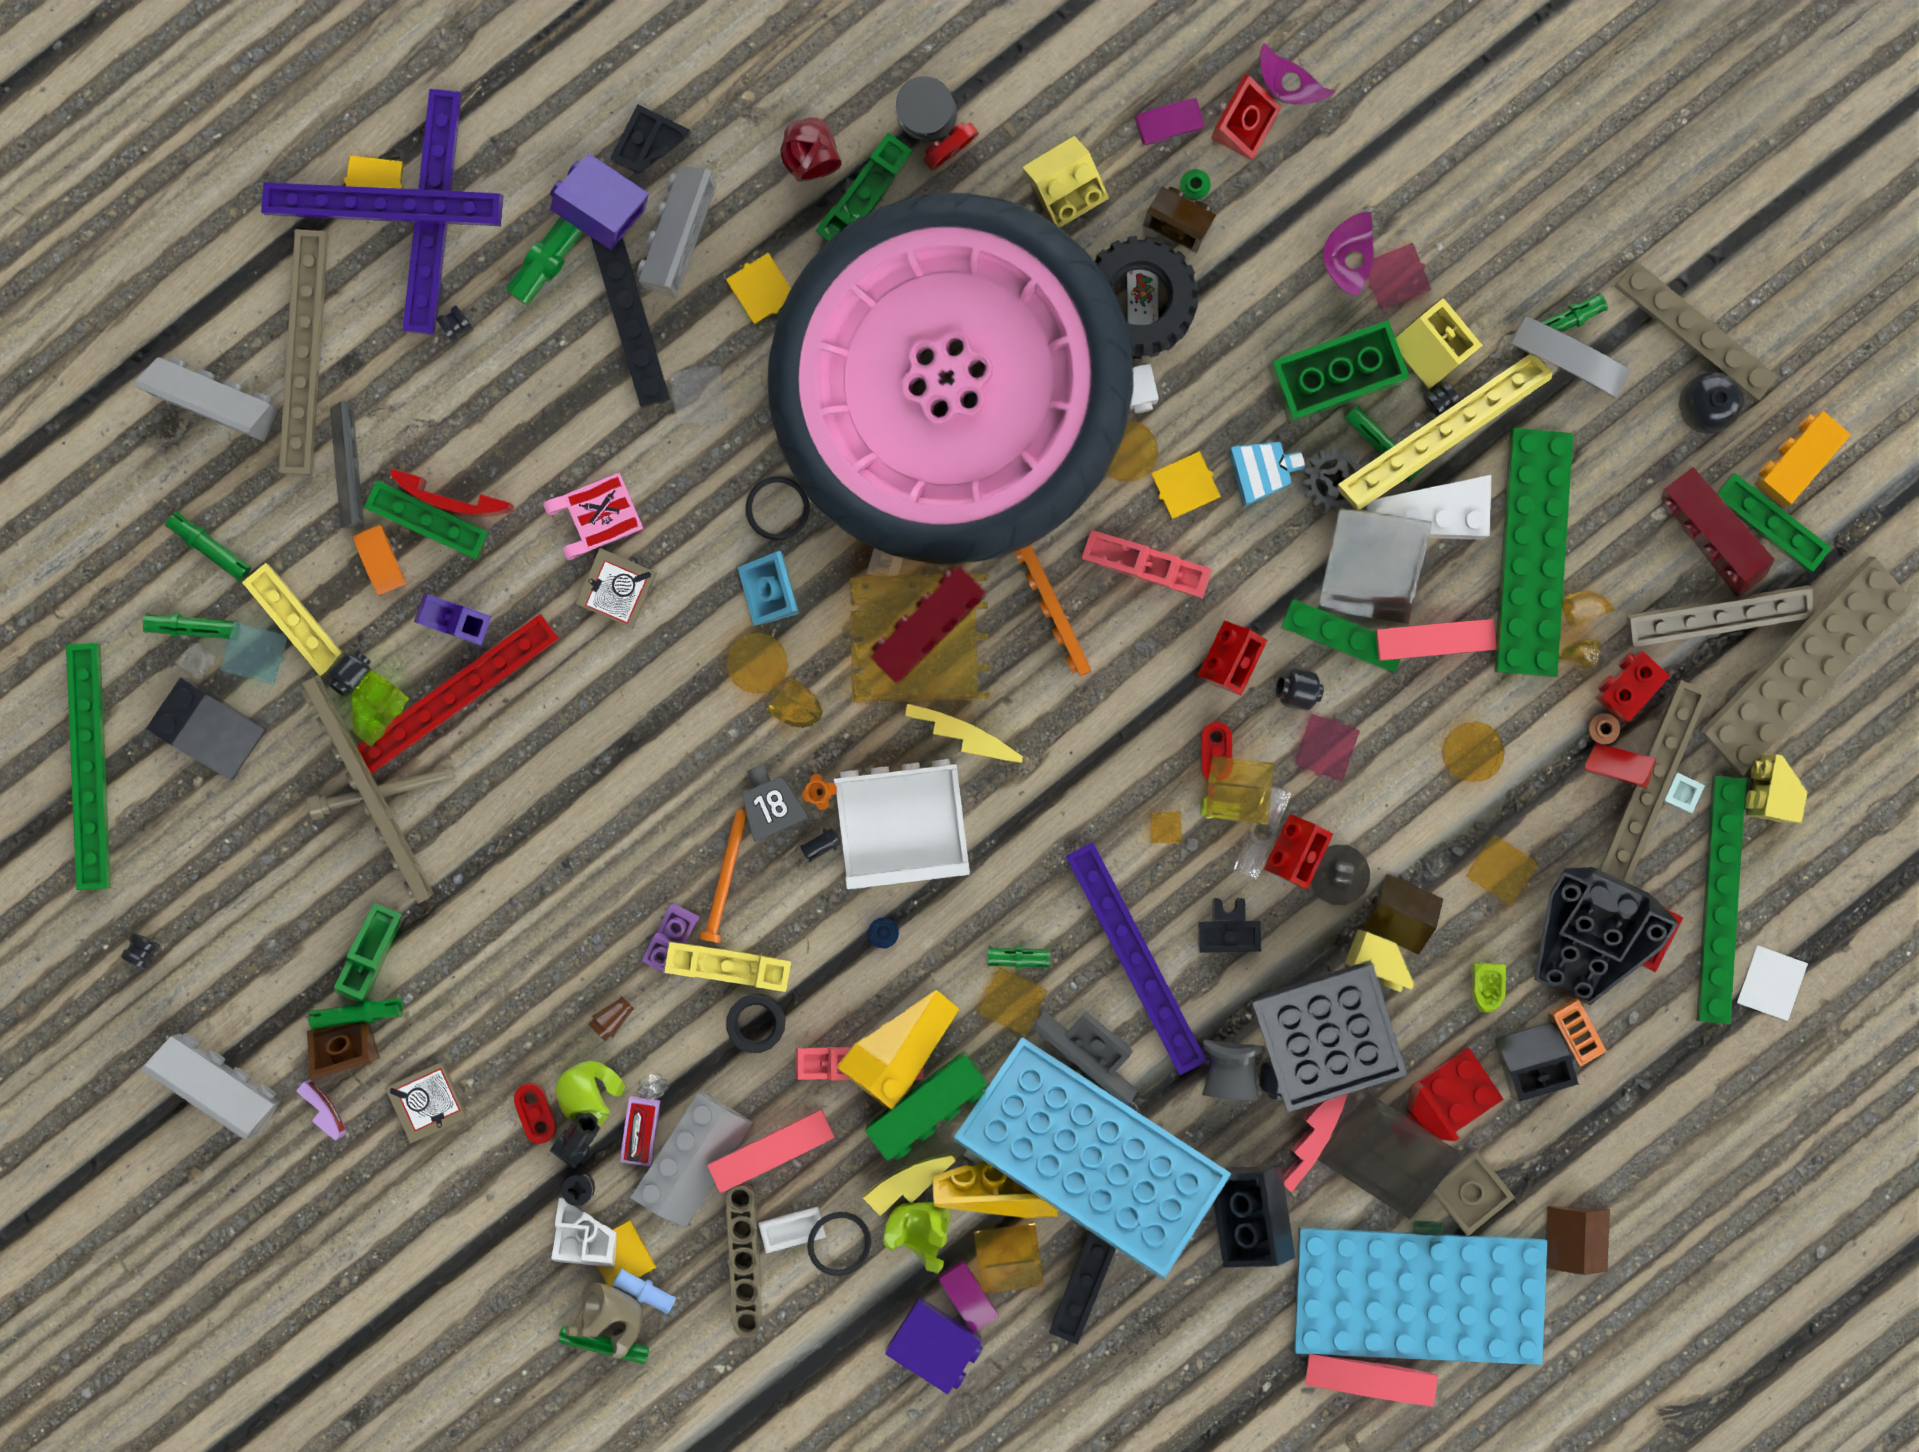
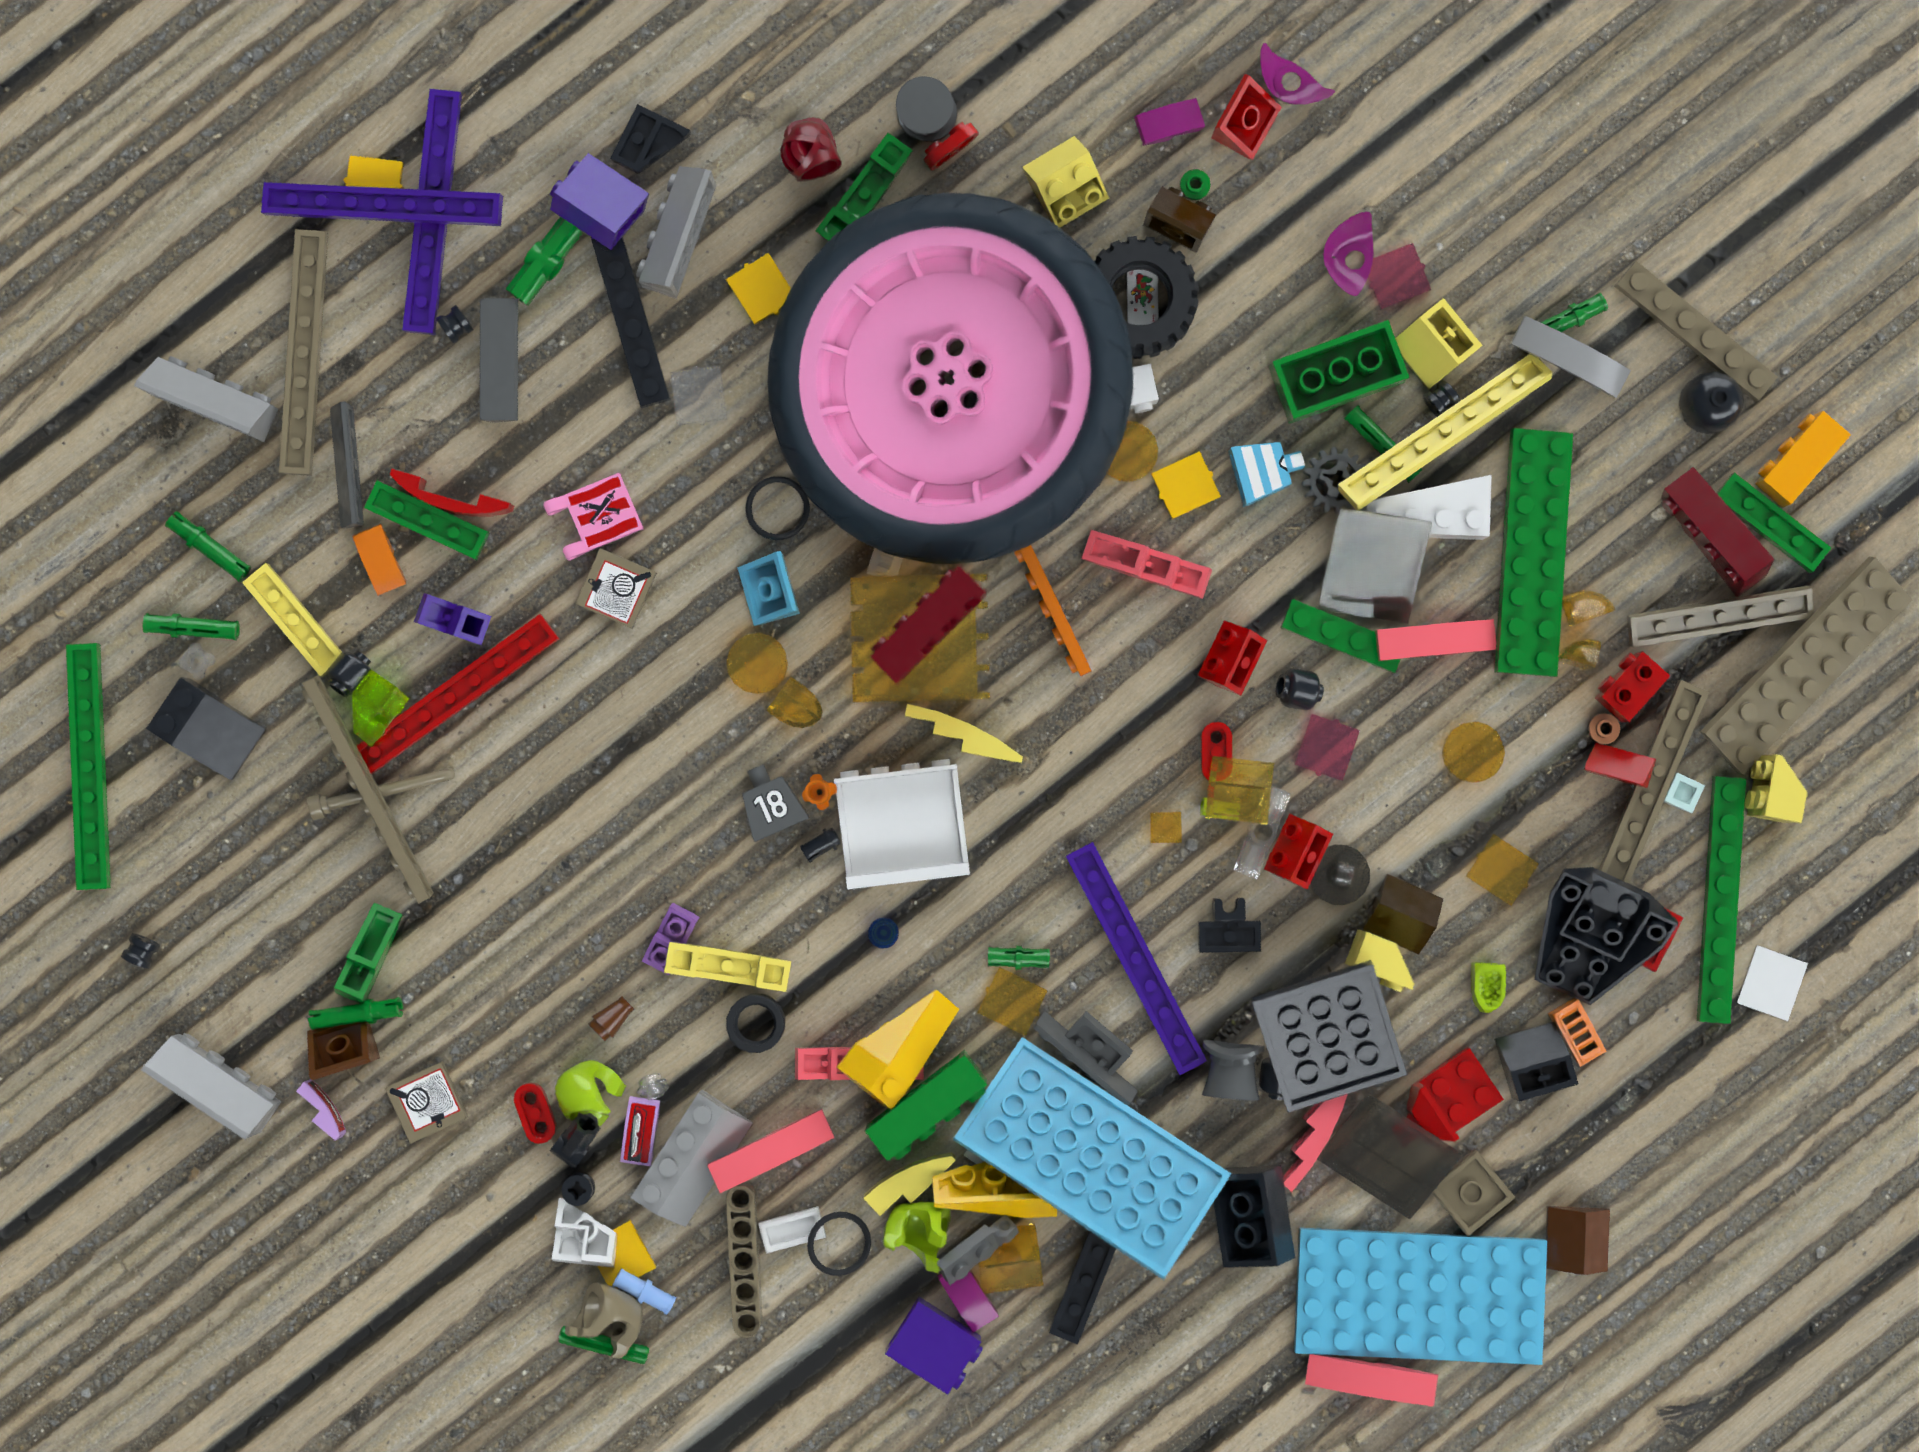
(253, 652): clear light blue piece -> none
(499, 359): none -> dark grey slope
(725, 876): orange bar -> none
(976, 1248): none -> dark grey hinge
(1428, 1227): clear green tile -> none

